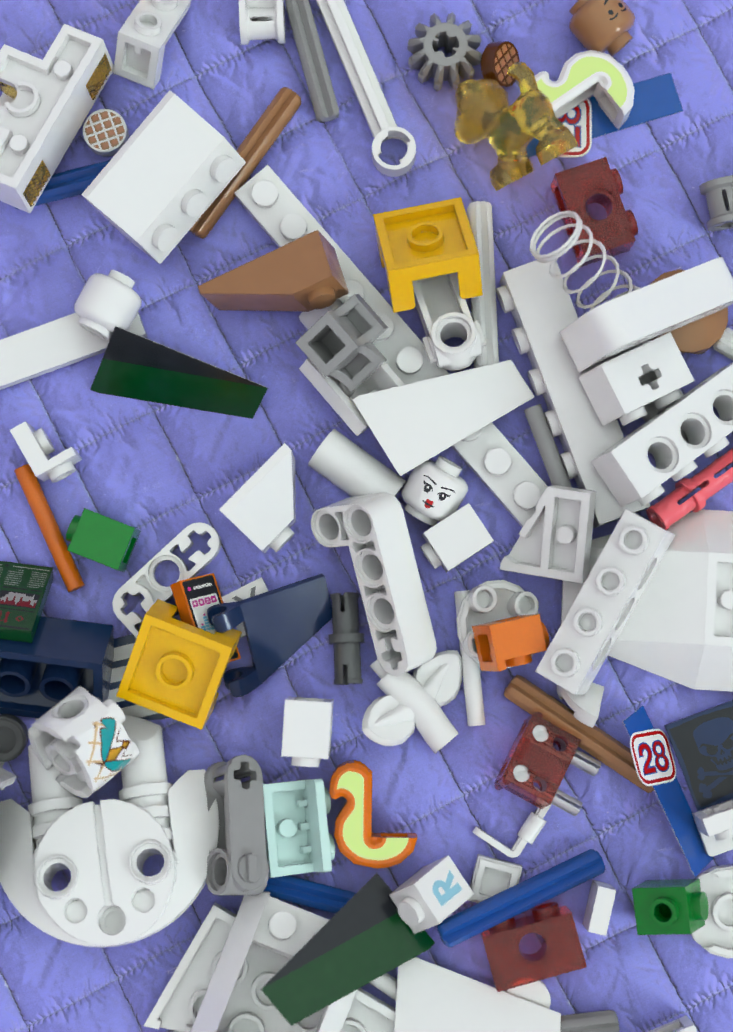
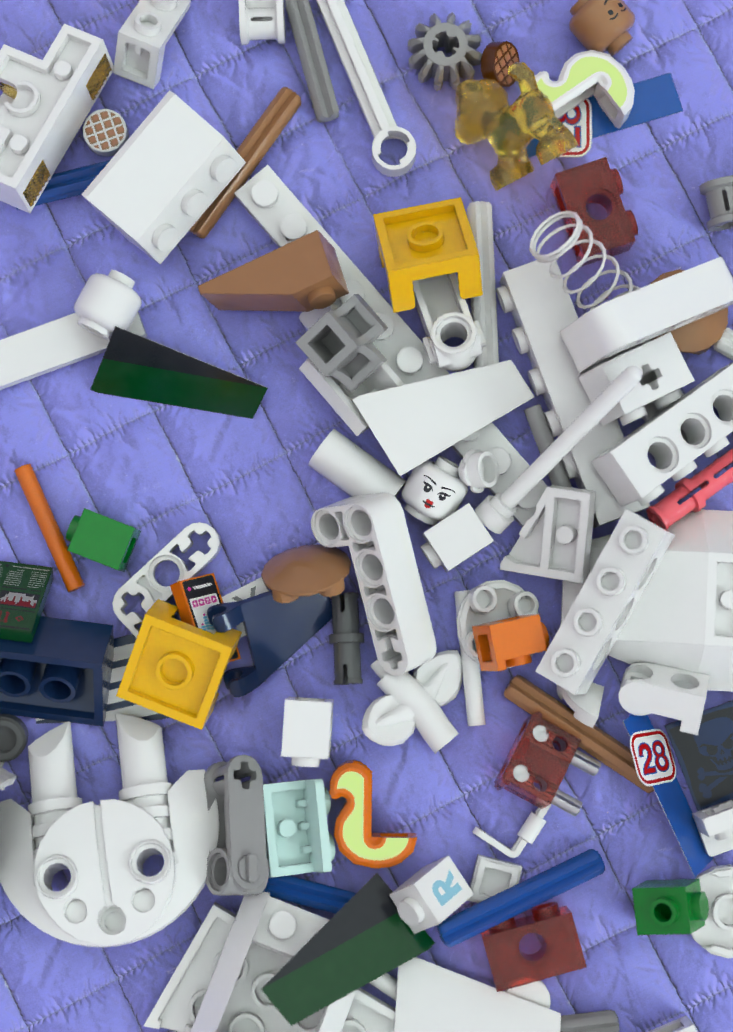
(36, 450): white bracket -> none
(83, 741): white brick -> none
(267, 502): white slope -> none
(306, 572): none -> medium nougat dish
(478, 470): none -> white plate
(498, 510): none -> white piece
(599, 907): white tile -> none
(665, 692): none -> white leg

